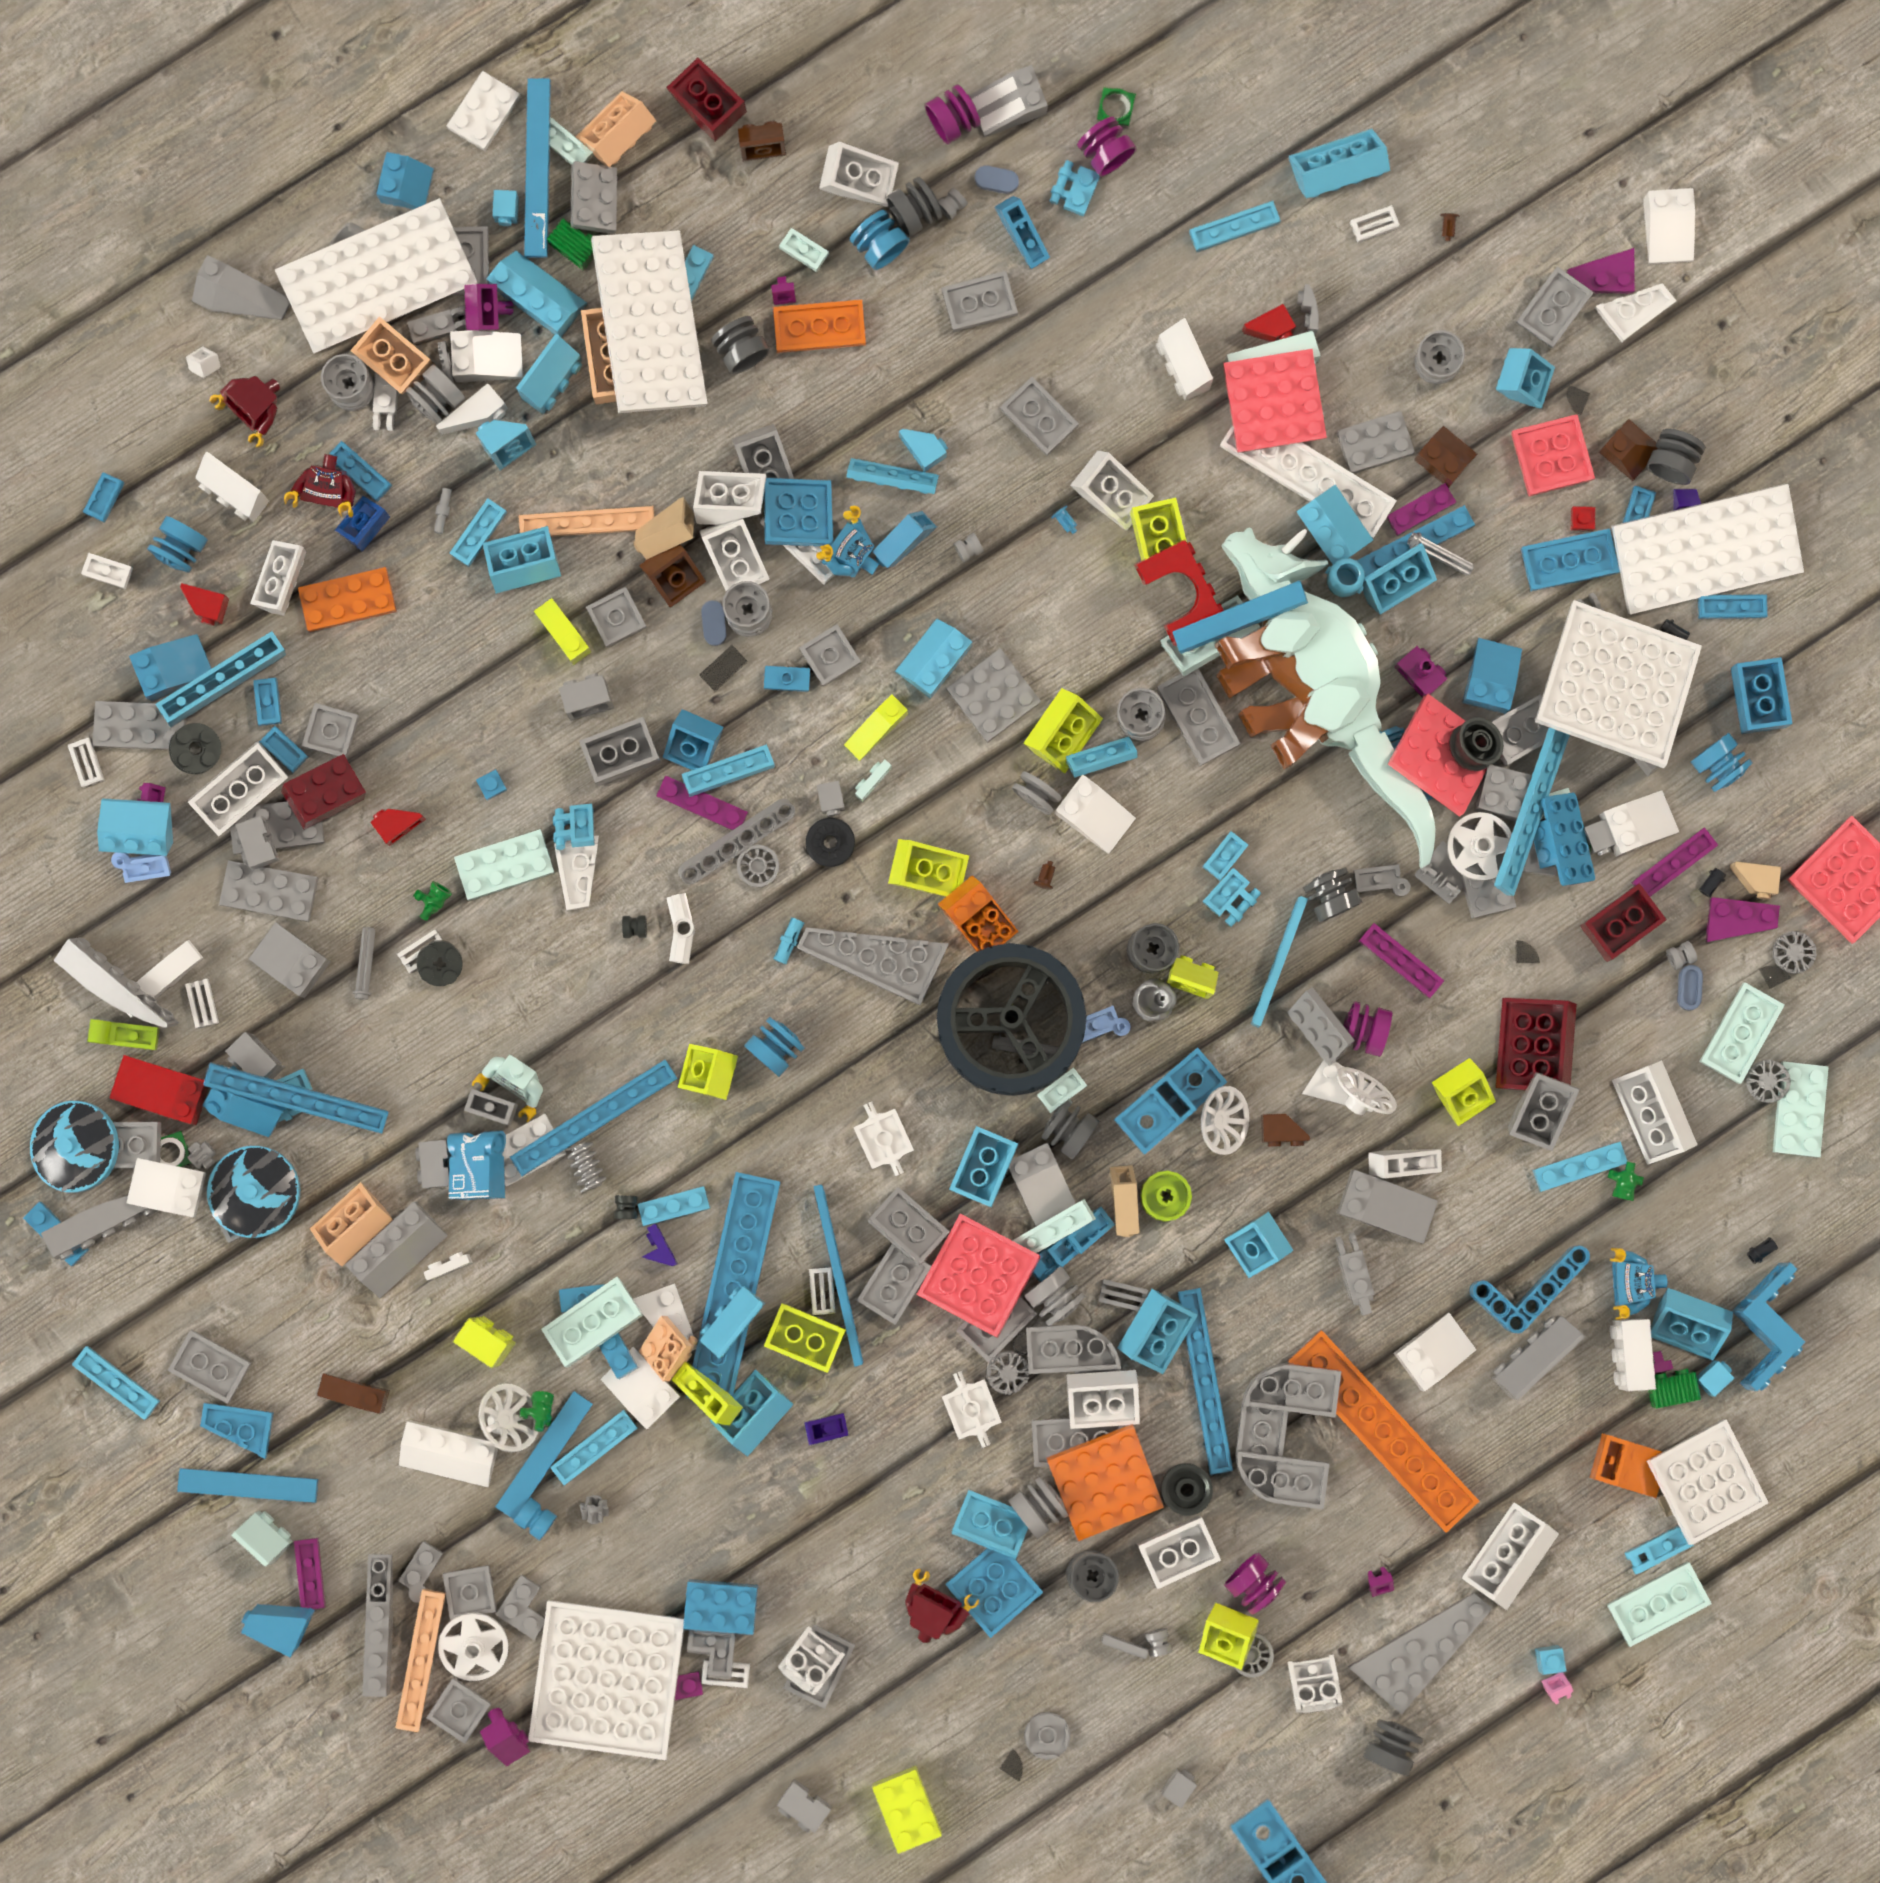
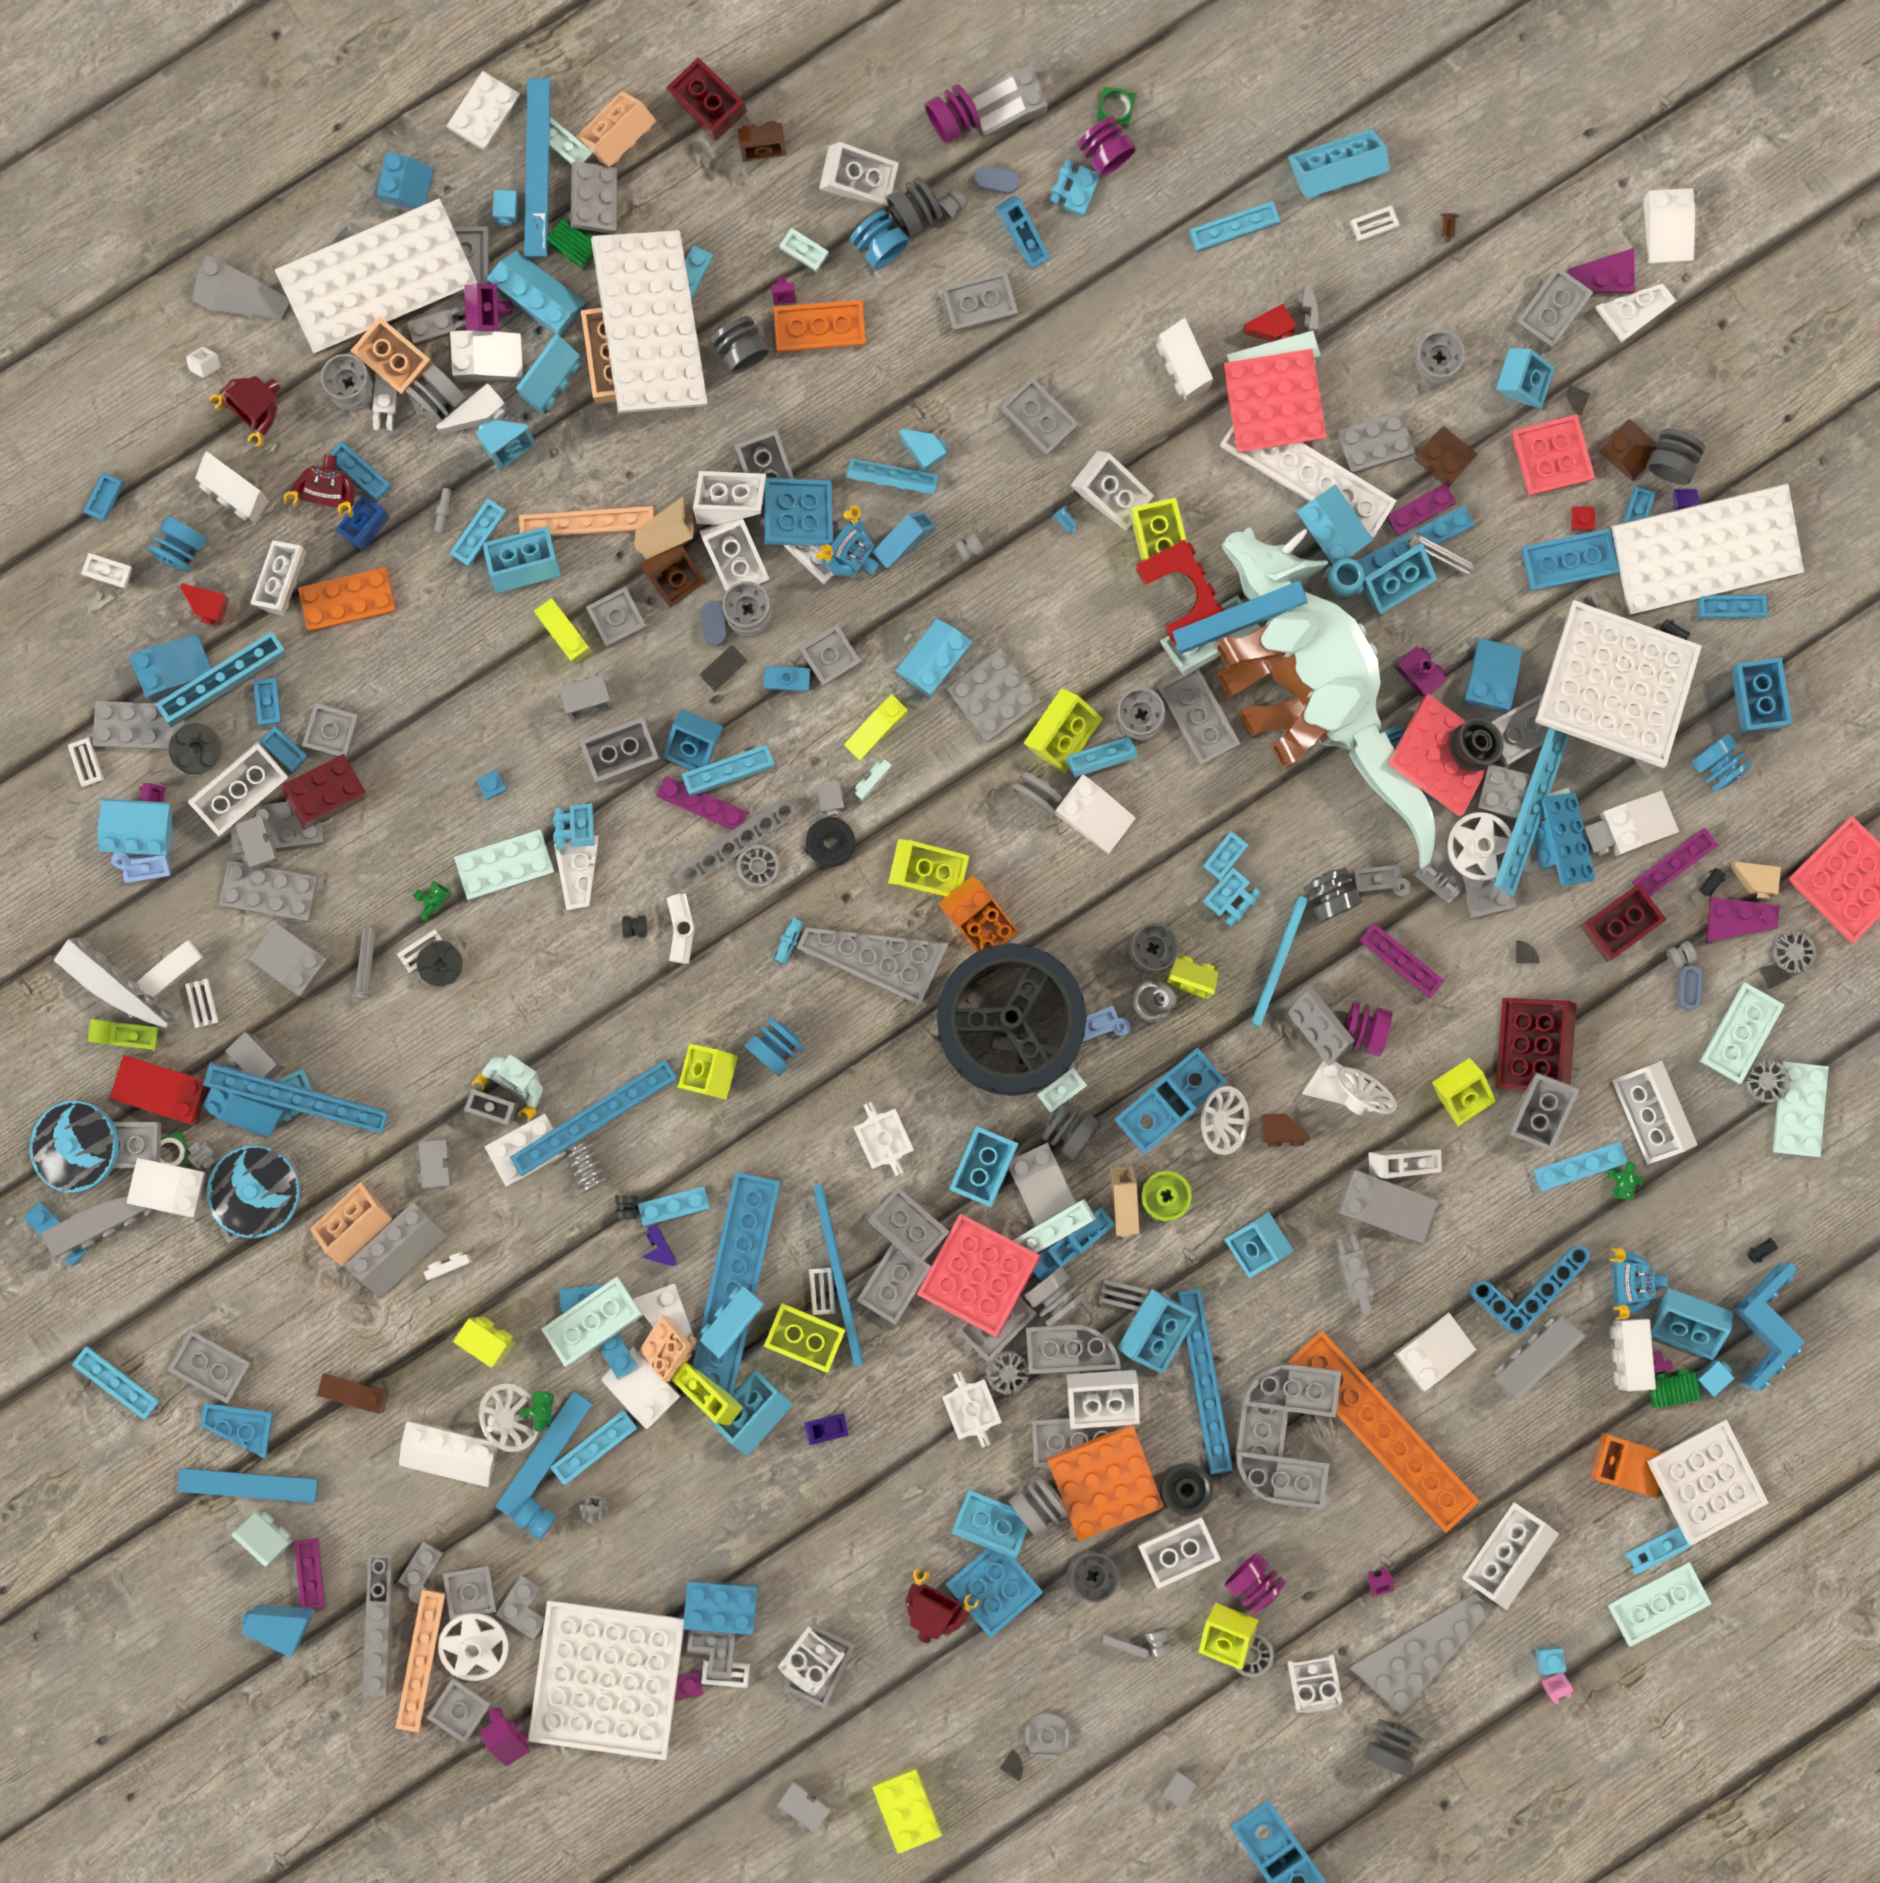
(395, 824): red slope -> none
(445, 359): light grey wheel -> none
(476, 1165): dark azure piece -> none
(1045, 877): reddish brown piece -> none

